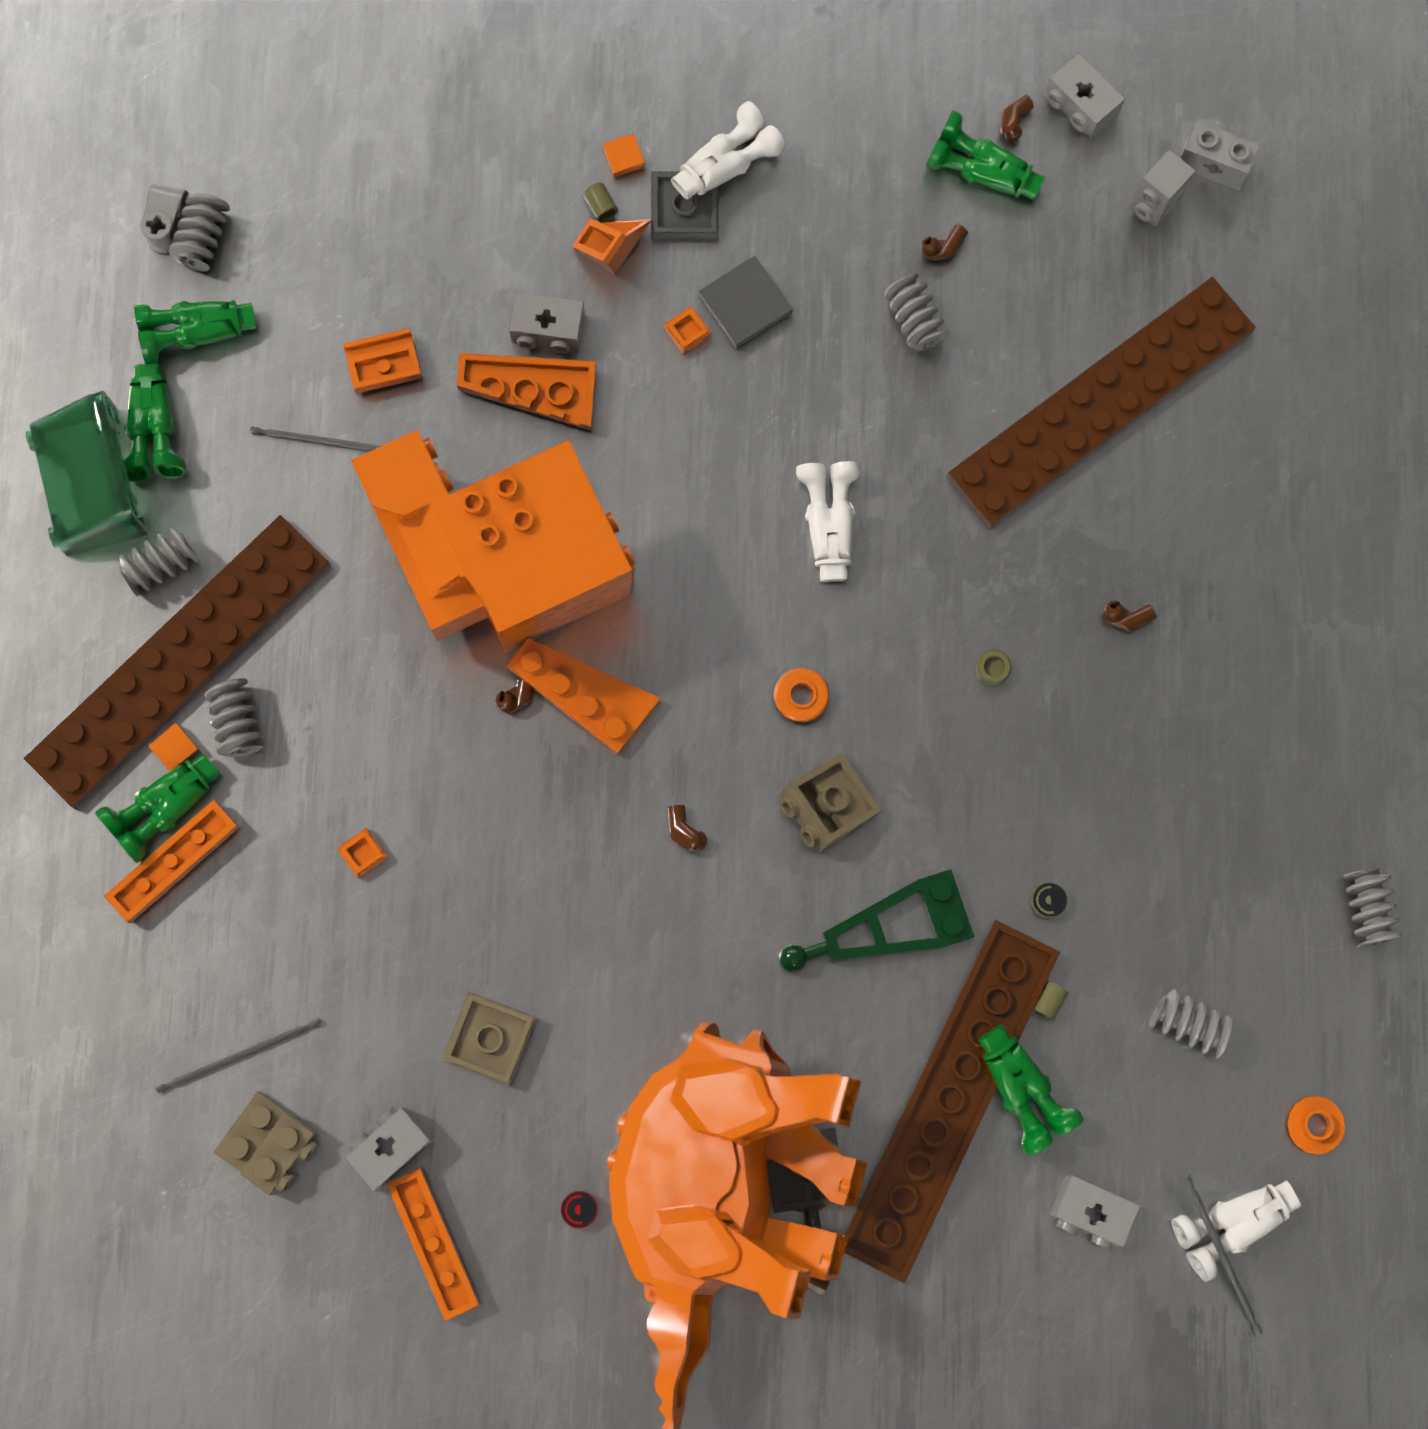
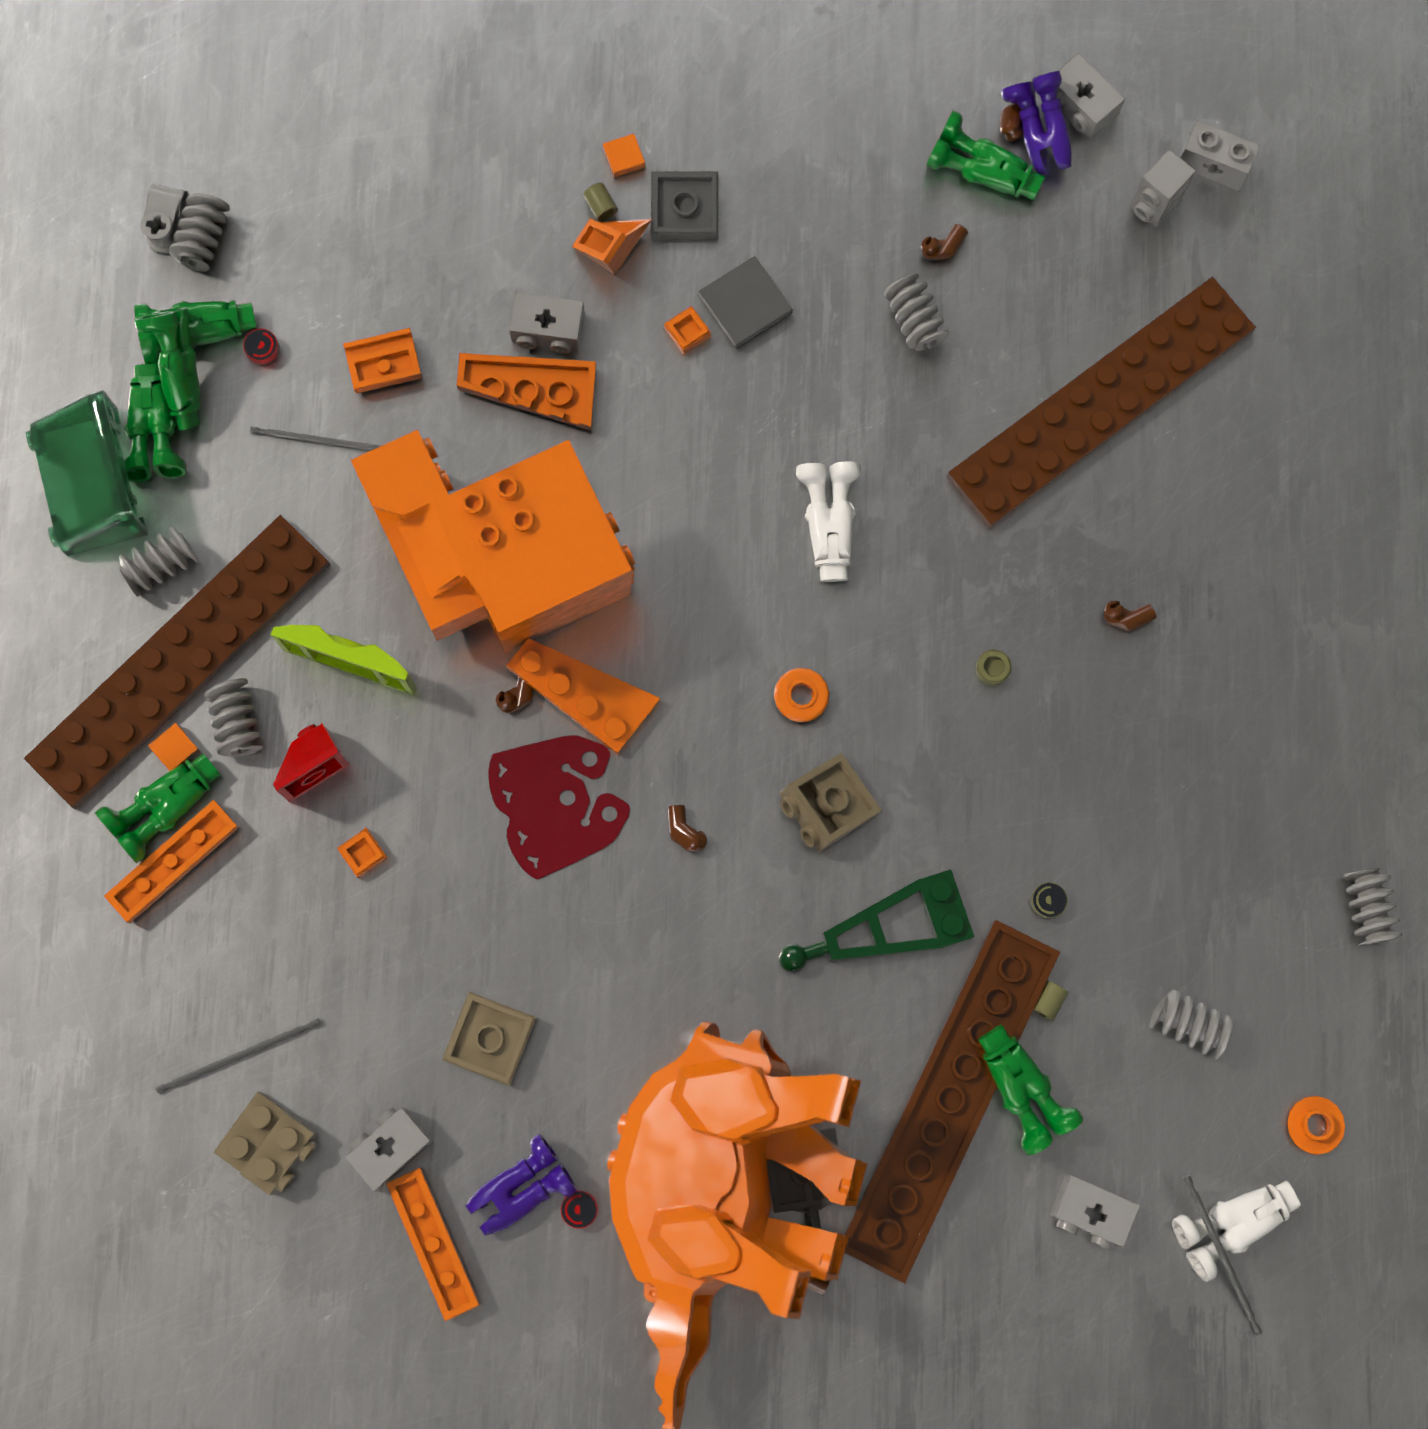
(175, 363): none -> green piece
(261, 346): none -> black tile
(309, 762): none -> red slope
(343, 654): none -> lime slope
(516, 1207): none -> dark purple piece
(535, 804): none -> dark red piece
(718, 159): white piece -> none
(1034, 135): none -> dark purple piece

